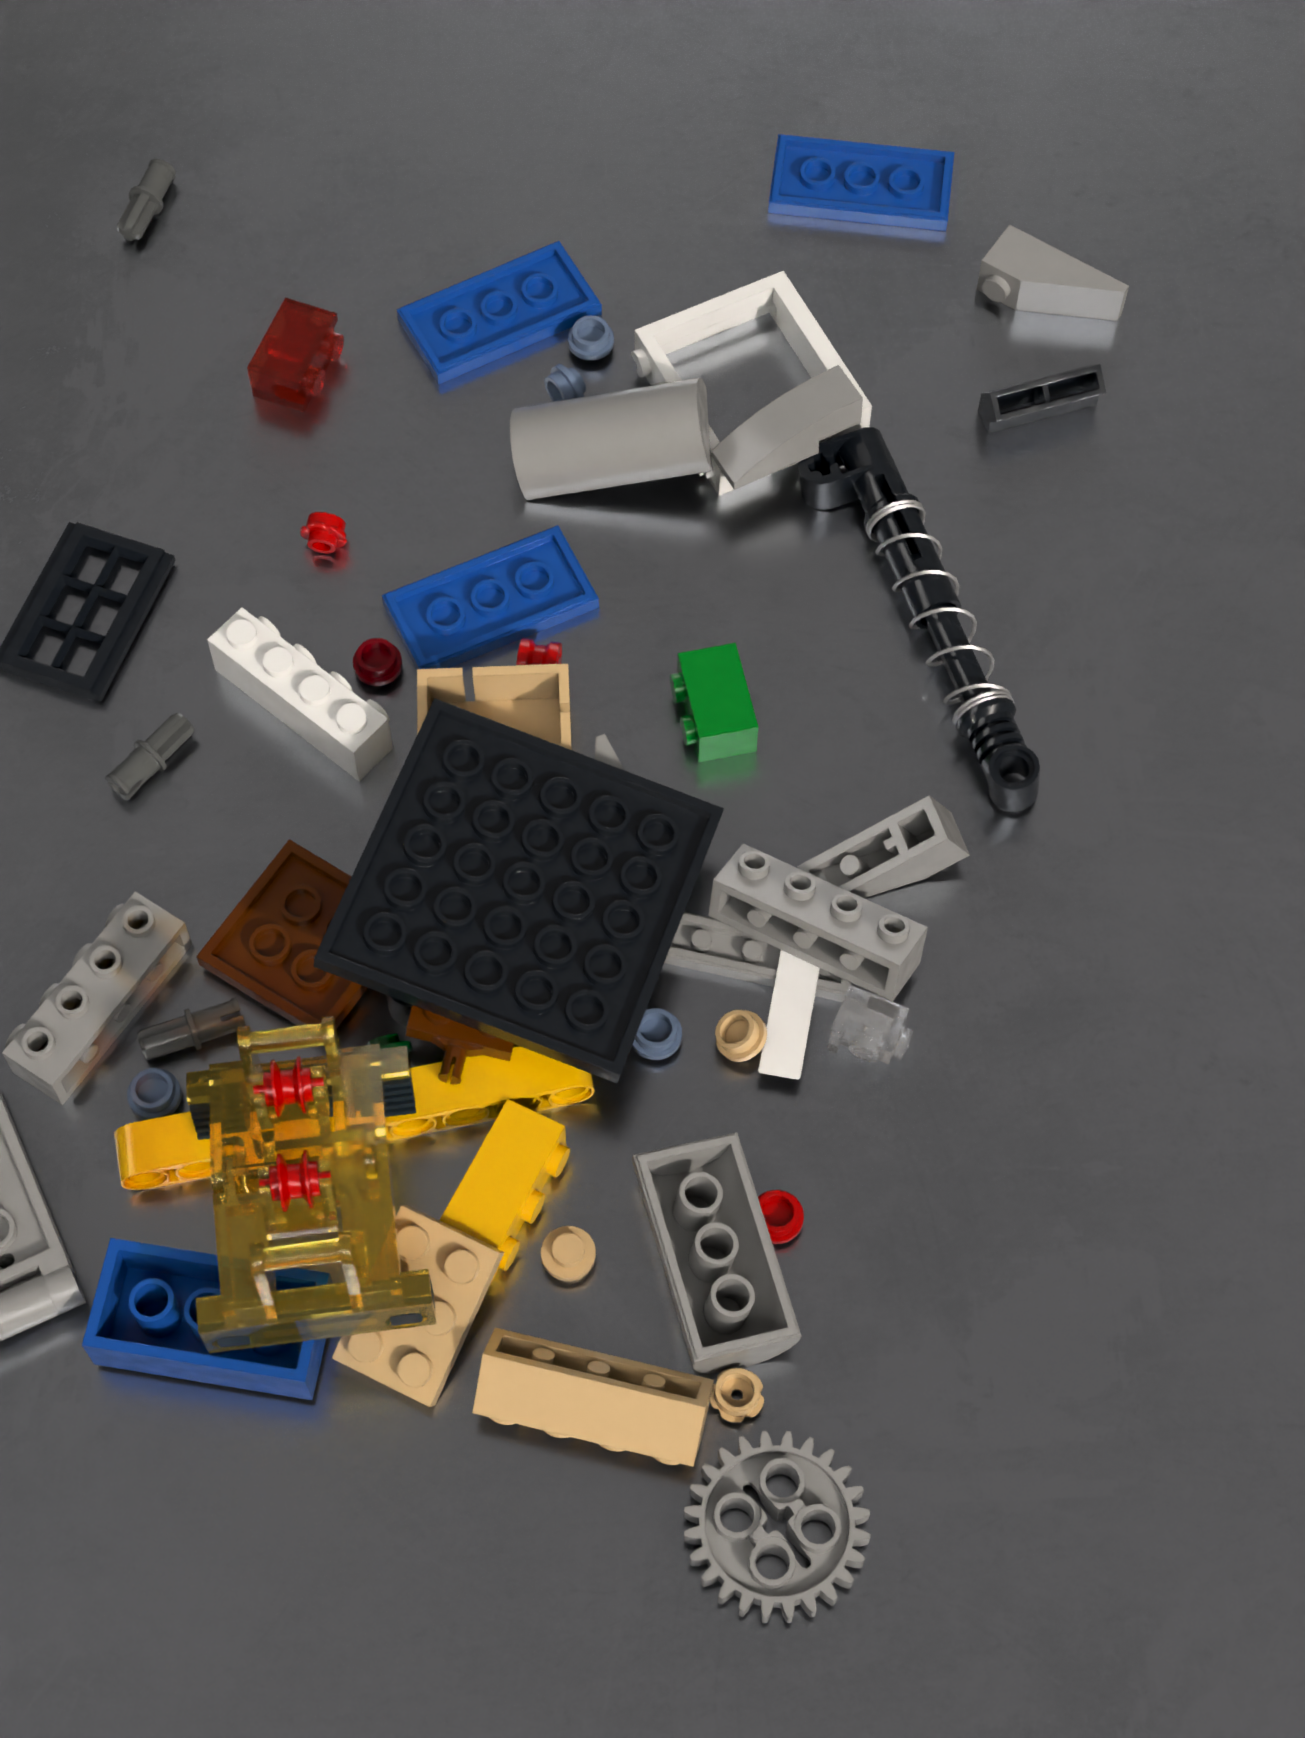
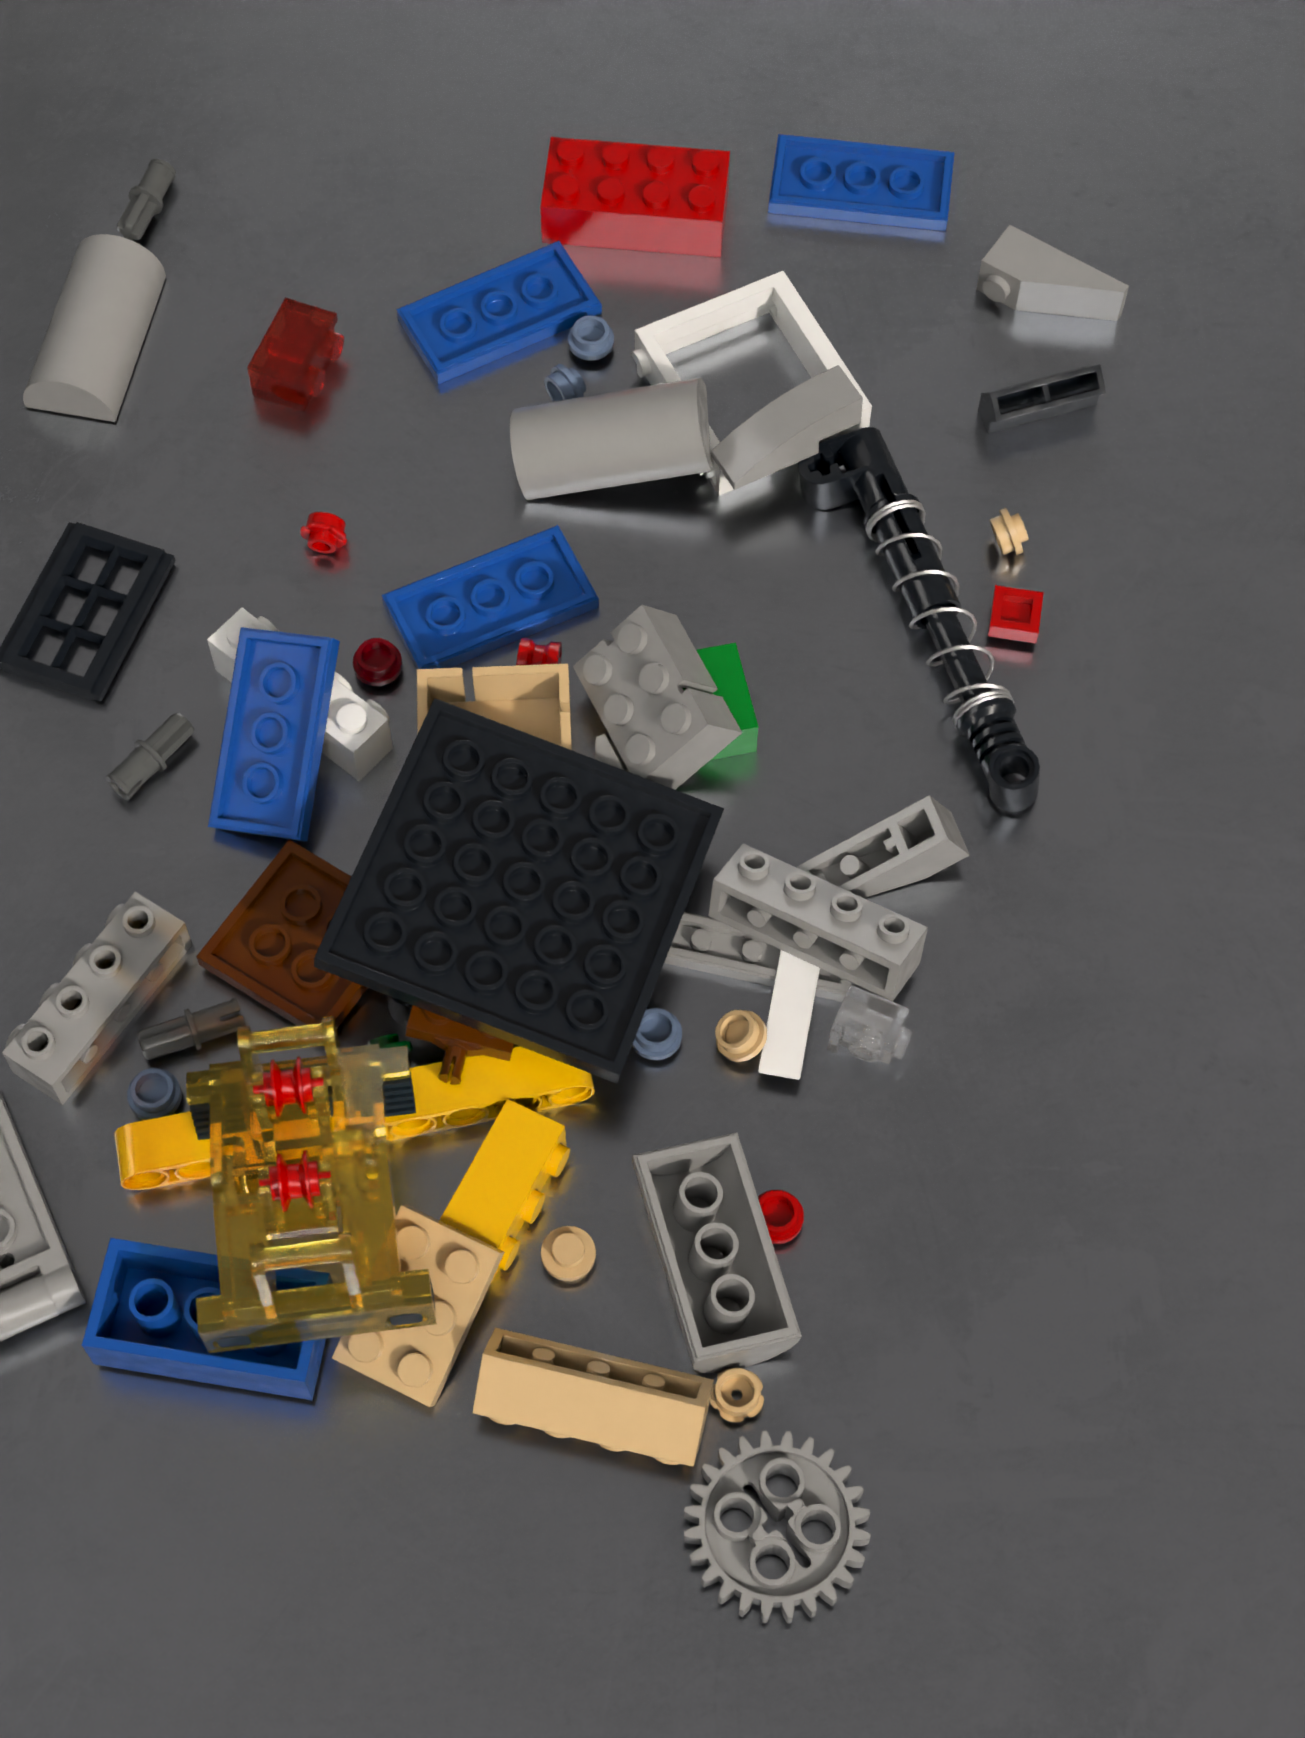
(96, 329): none -> light grey brick
(274, 733): none -> blue tile
(635, 196): none -> red brick
(642, 699): none -> light grey piece
(1009, 532): none -> tan plate
(1015, 614): none -> red plate

